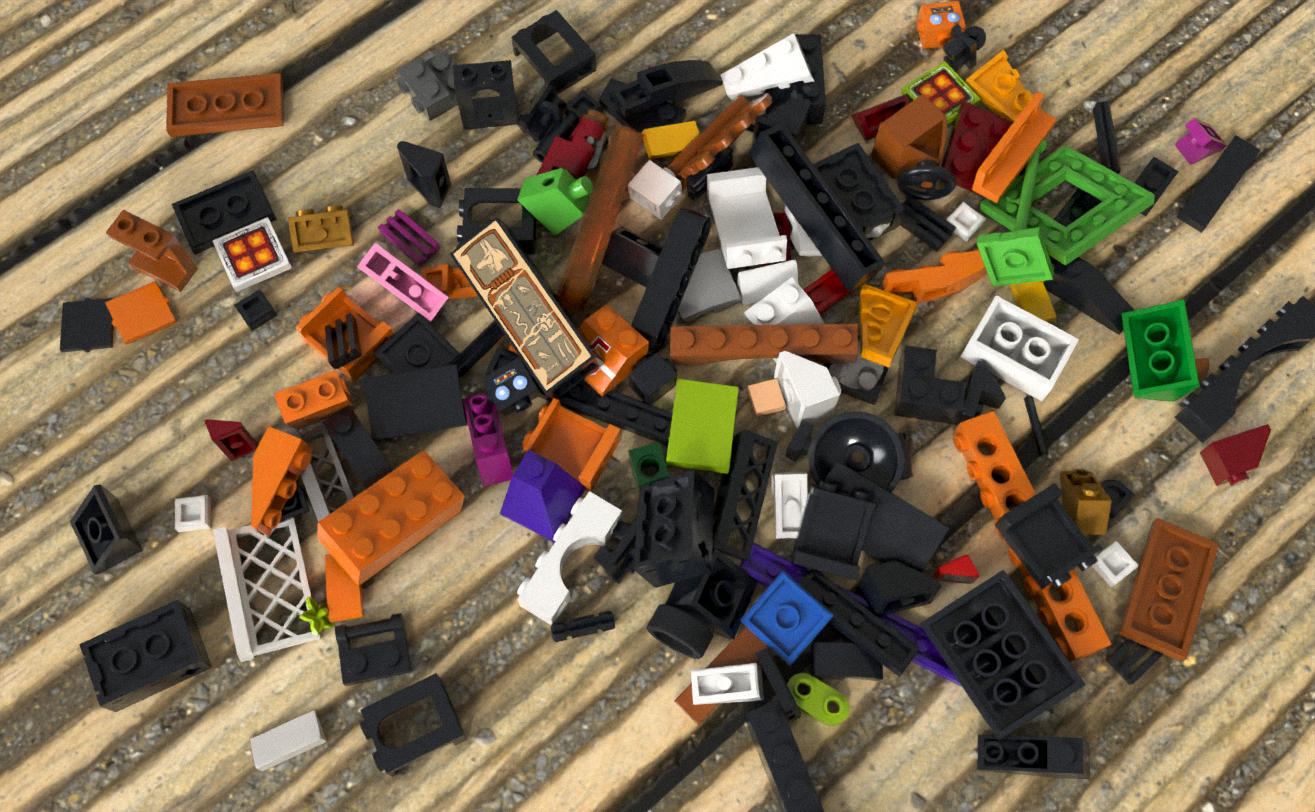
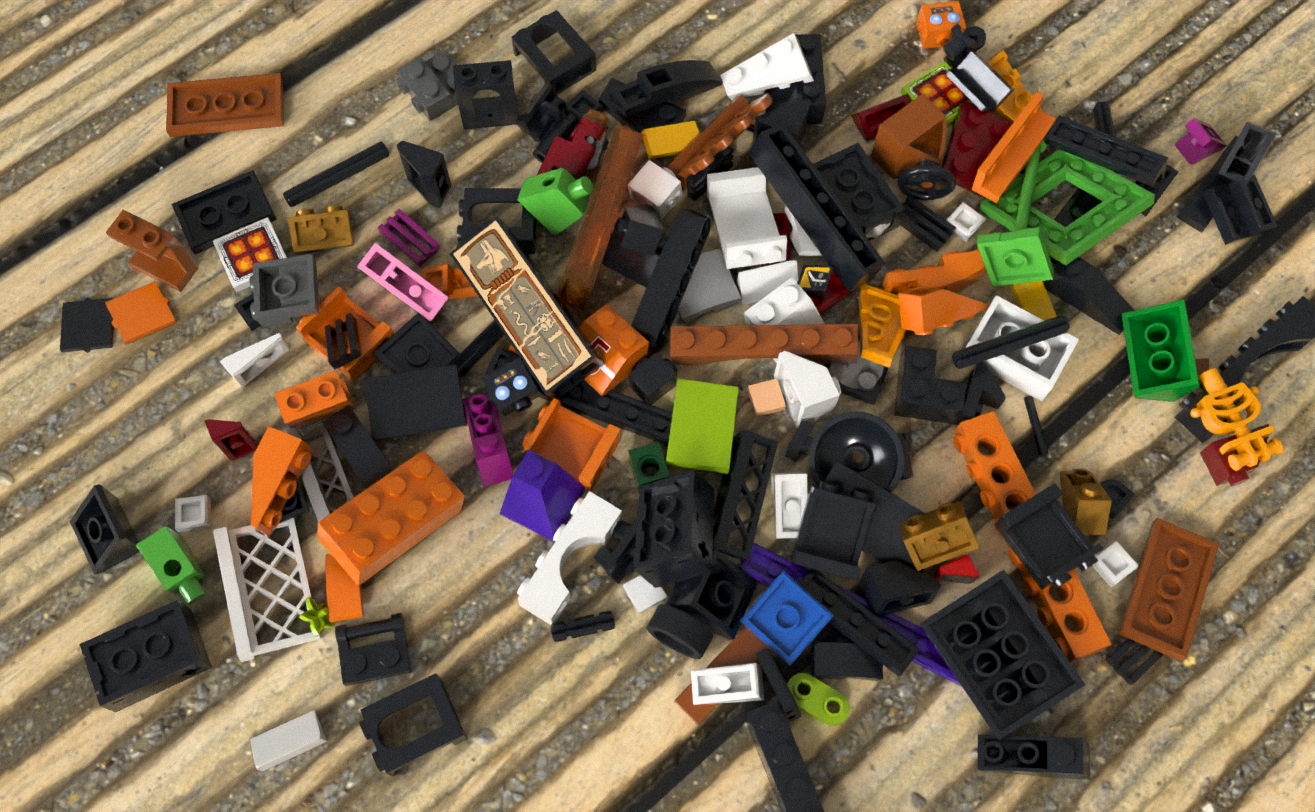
(166, 554): none -> bright green torso
(254, 359): none -> white slope
(284, 290): none -> dark grey plate
(336, 174): none -> black axle
(639, 229): none -> black slope
(643, 594): none -> white tile
(815, 280): none -> slope
(931, 308): none -> orange slope
(938, 535): none -> pearl gold bracket
(980, 82): none -> panel
(1010, 342): none -> black axle
(1107, 151): none -> black fence
(1239, 210): none -> black slope
(1247, 152): none -> black torso
(1249, 445): none -> light orange torso

